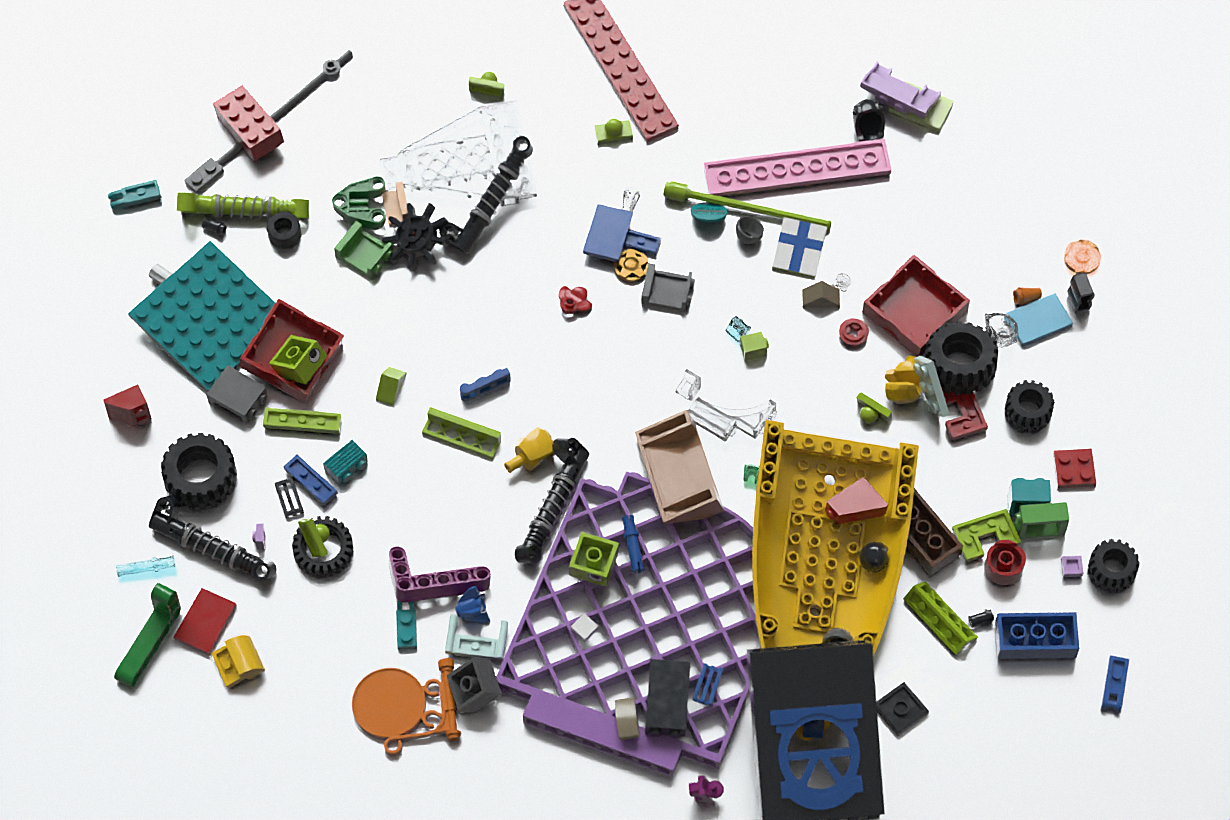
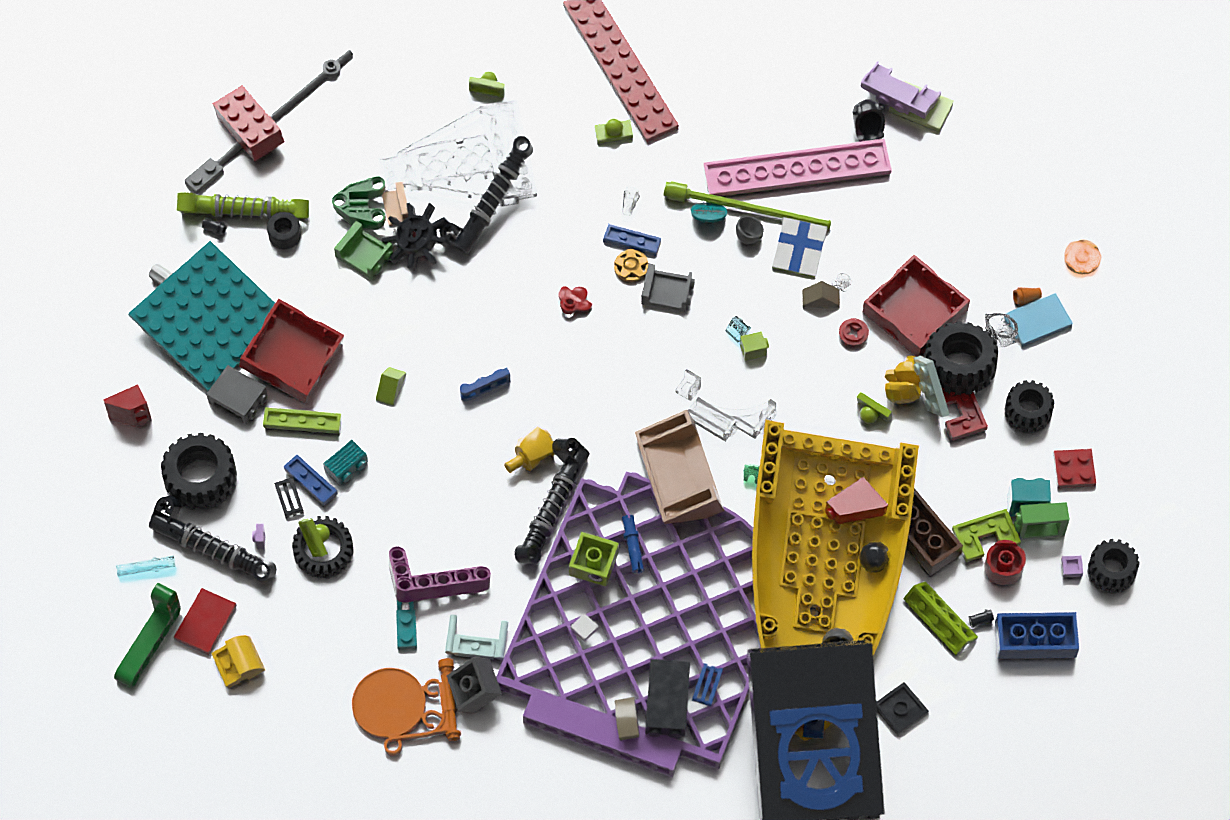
(135, 194): teal hinge -> none
(298, 359): lime brick -> none
(463, 426): lime fence -> none
(472, 605): blue brick -> none
(607, 232): tile -> none
(704, 790): magenta hips -> none
(1080, 292): black brick -> none
(1115, 682): blue plate -> none

